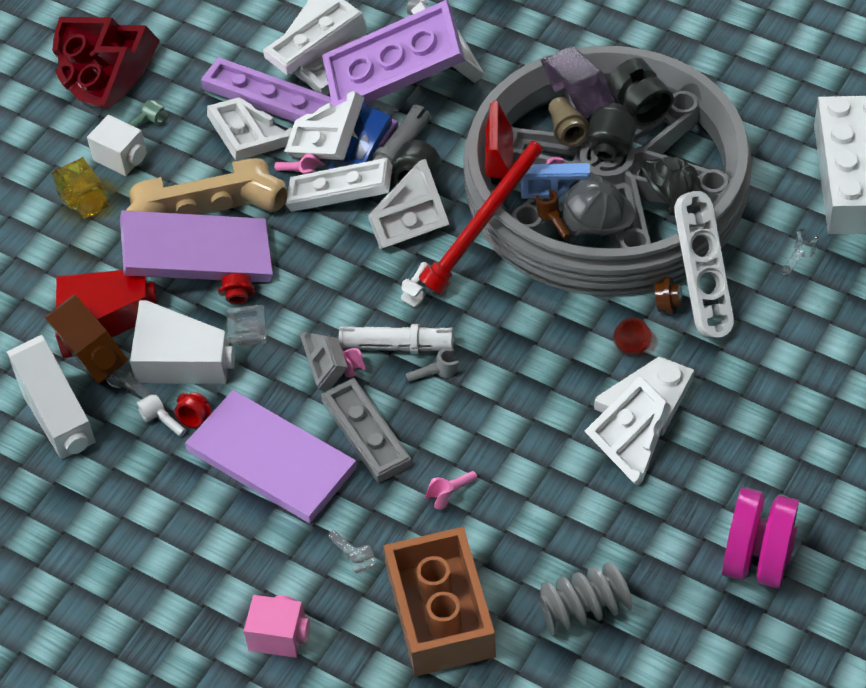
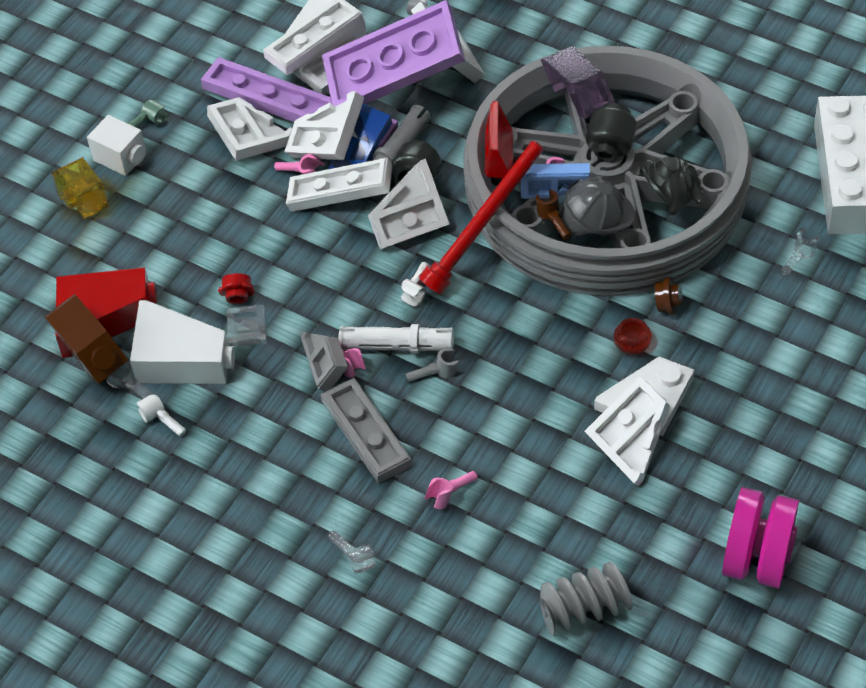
(51, 397): white slope -> none
(101, 58): dark red brick -> none
(192, 409): red plate -> none
(194, 246): lavender tile -> none
(246, 186): tan plate -> none
(271, 456): lavender tile -> none
(276, 625): bright pink brick -> none
(440, 601): nougat brick -> none
(568, 124): dark tan cone -> none
(640, 90): pearl dark grey wheel -> none
(710, 263): white beam -> none

